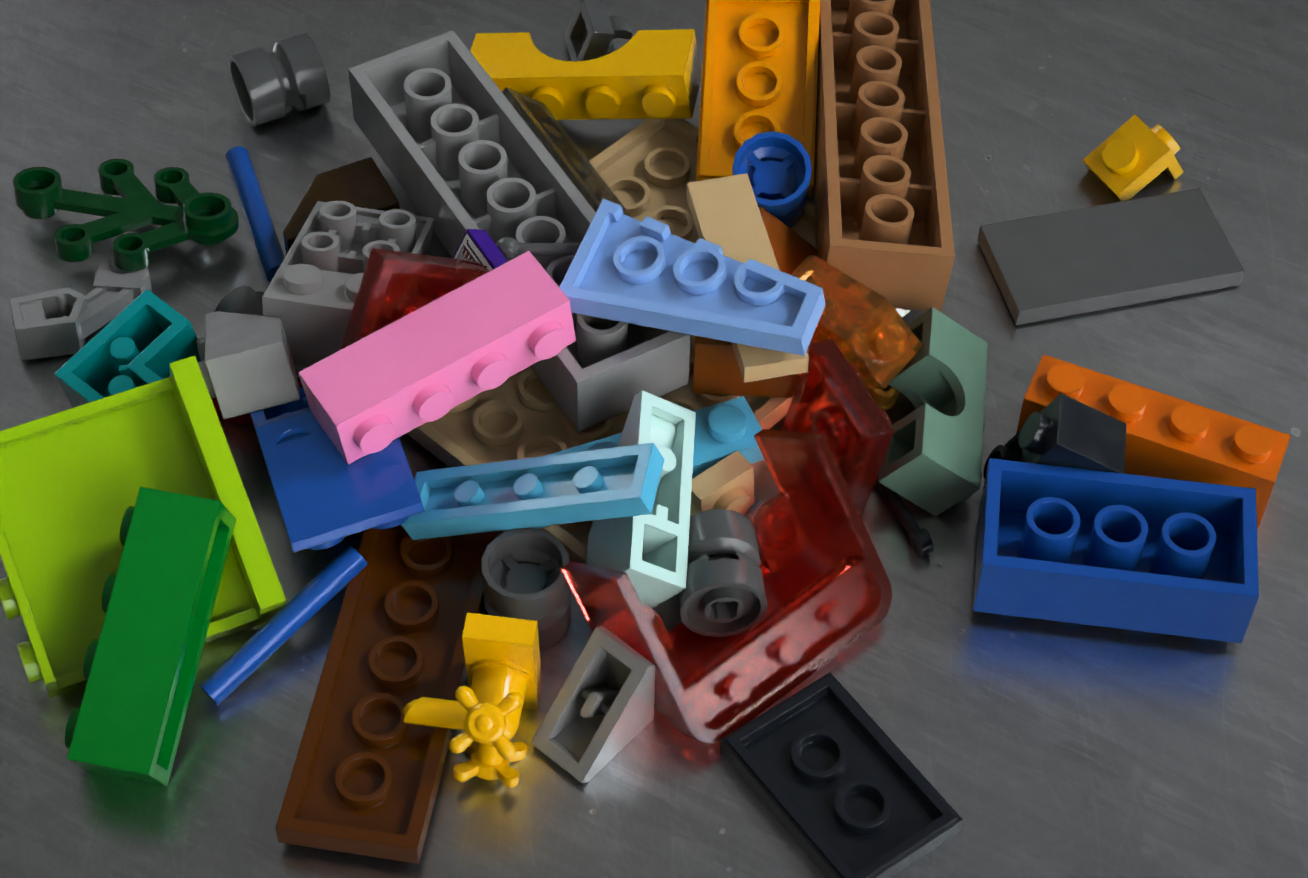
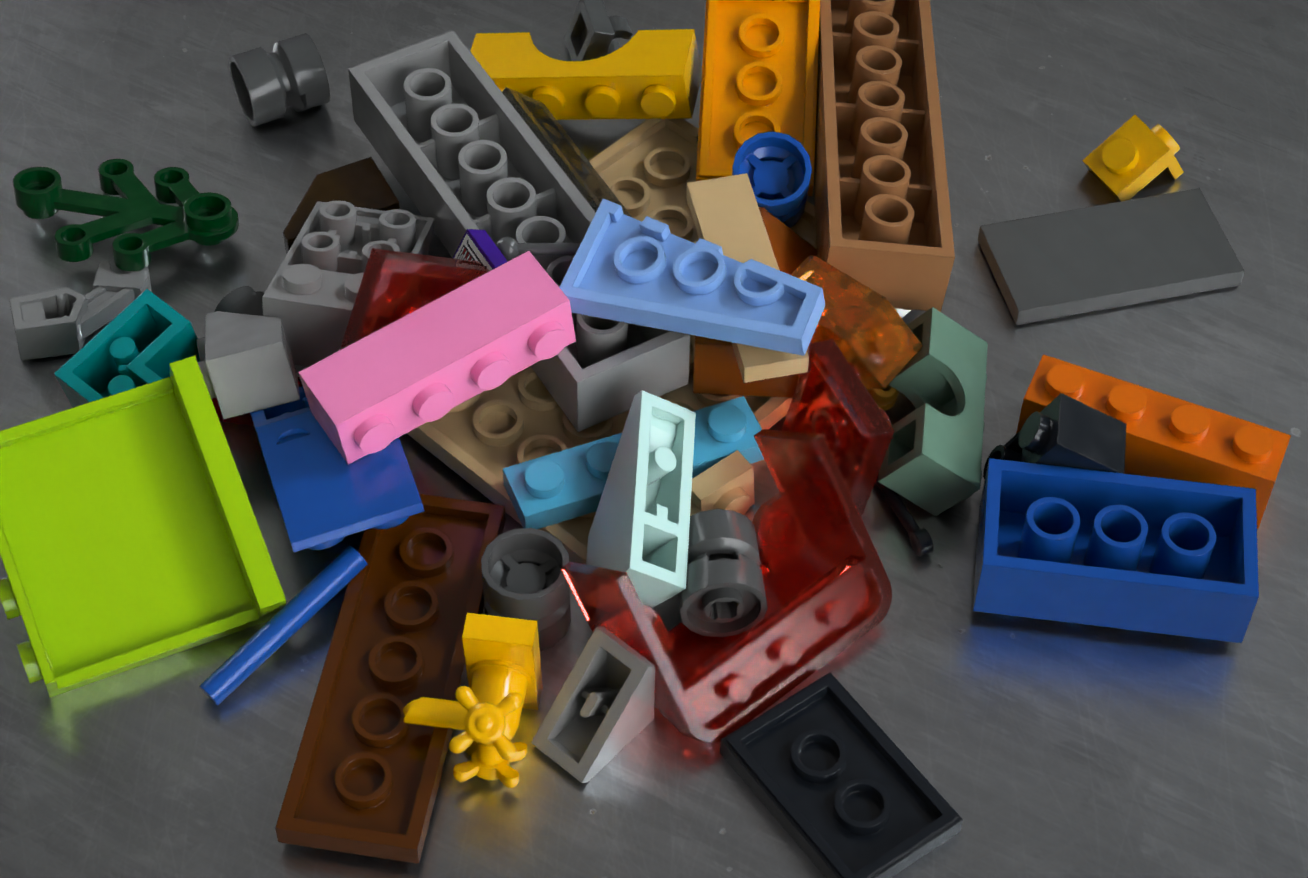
(150, 636): green brick -> none
(255, 210): blue bar -> none
(537, 491): medium azure plate -> none

